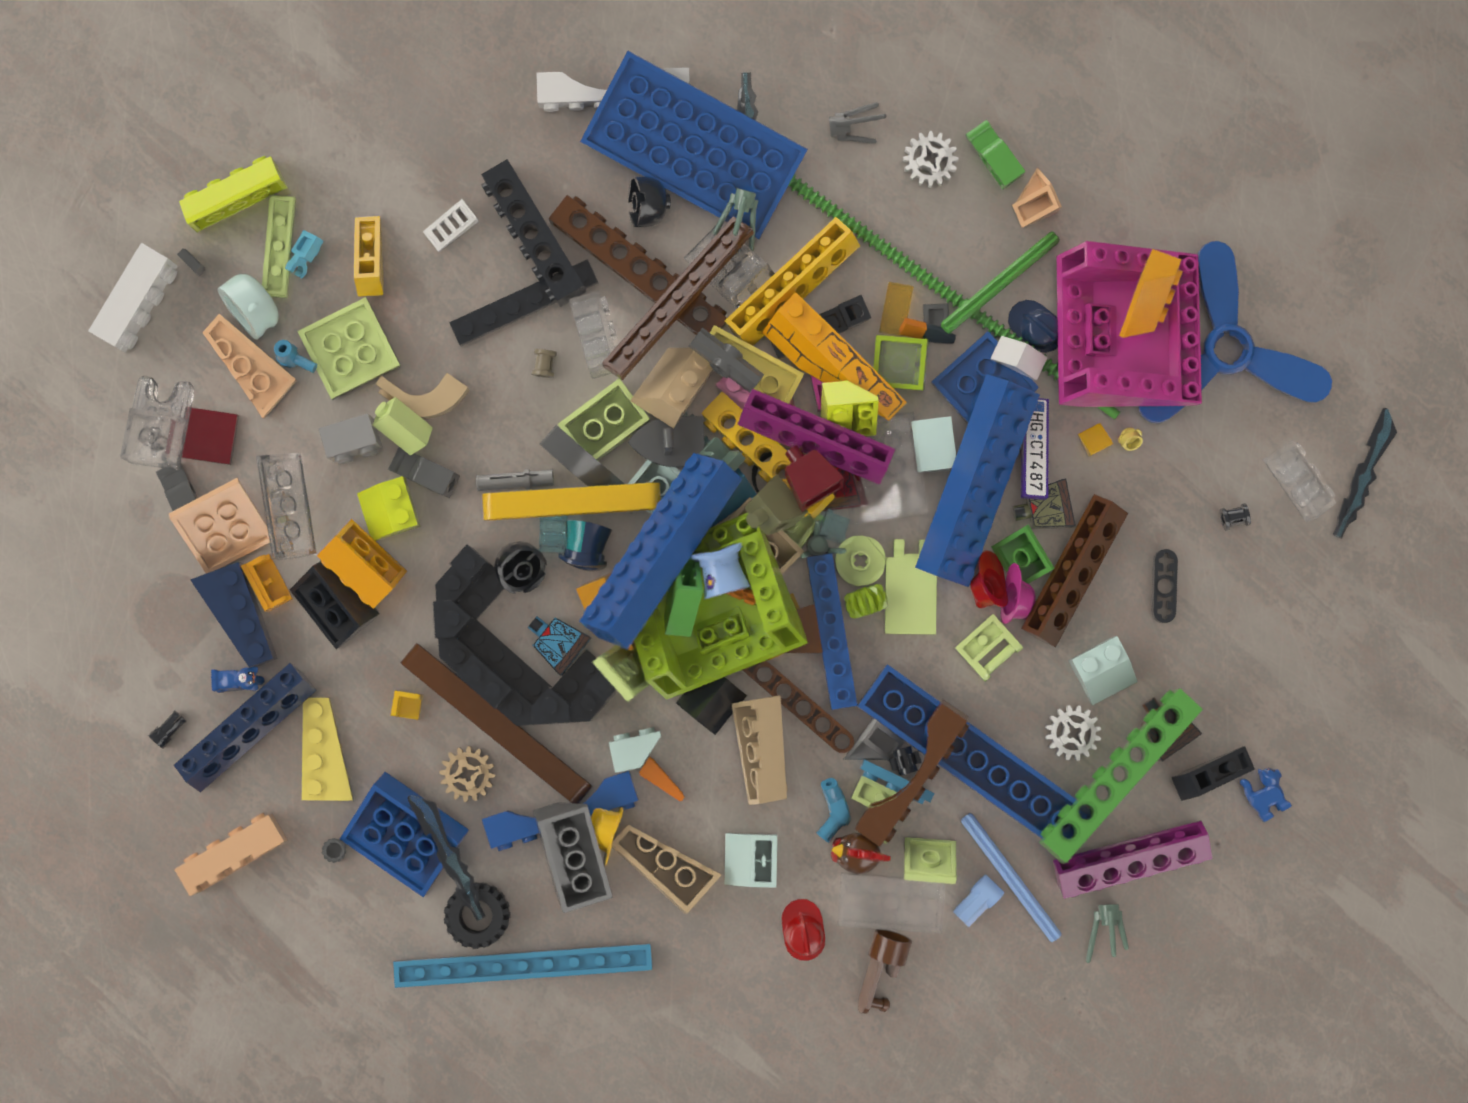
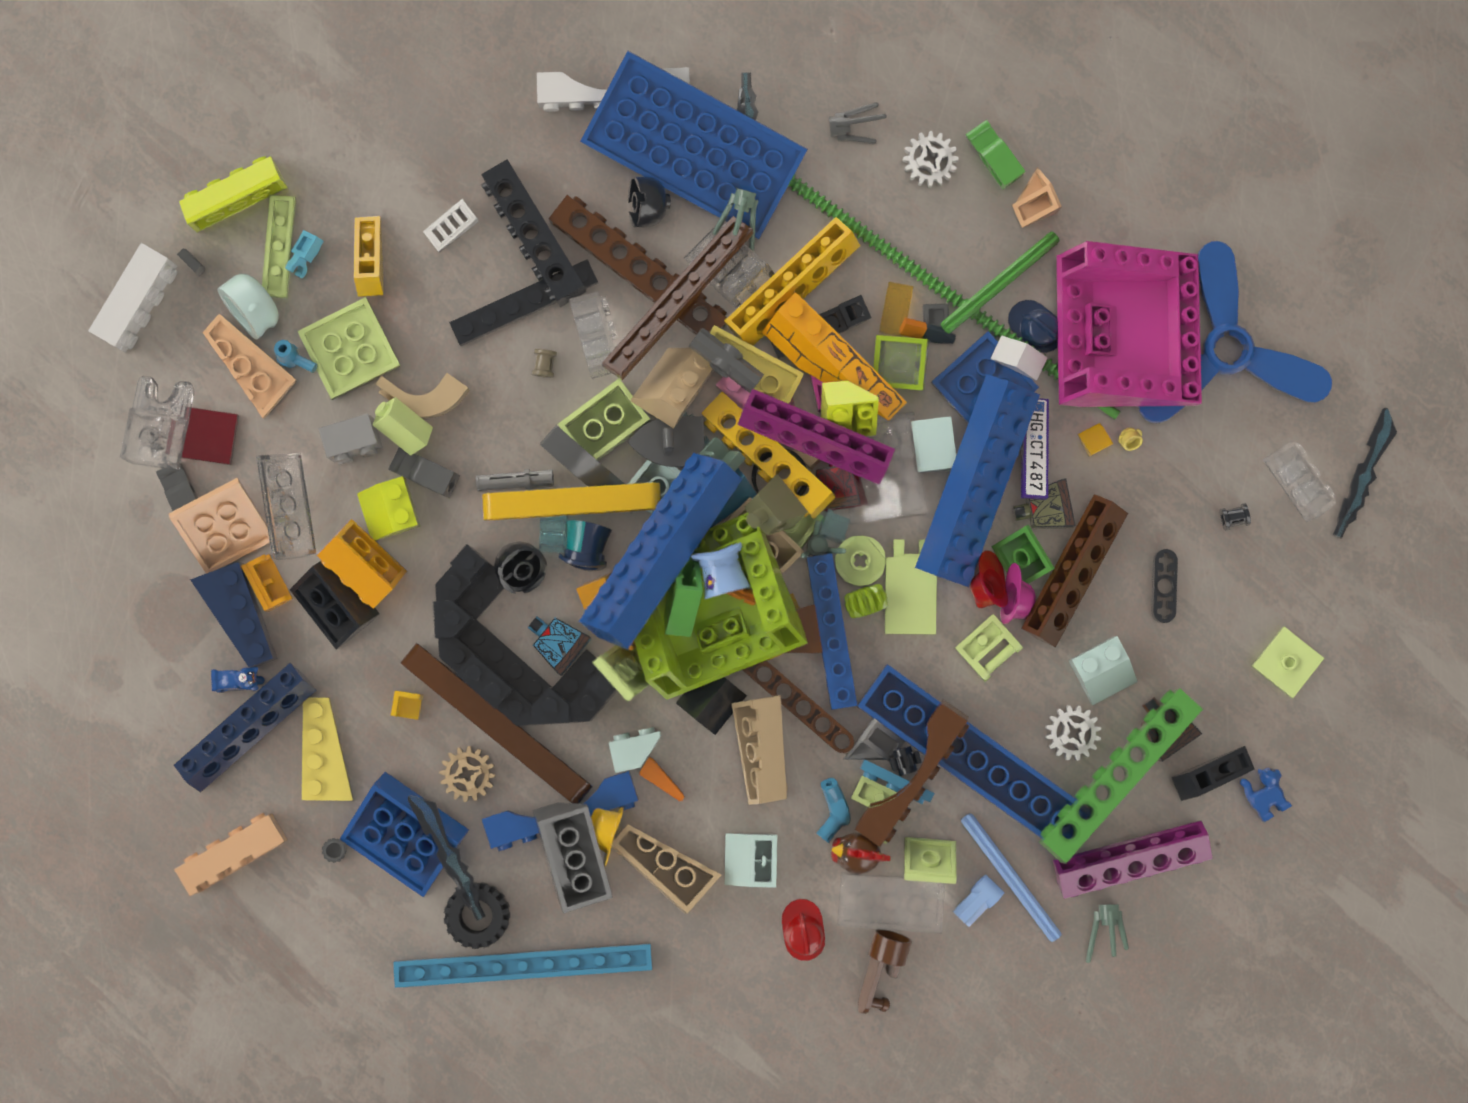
(162, 734): black pin -> none
(811, 477): dark red torso -> none
(1152, 294): light orange slope -> none
(1287, 662): none -> yellowish green plate

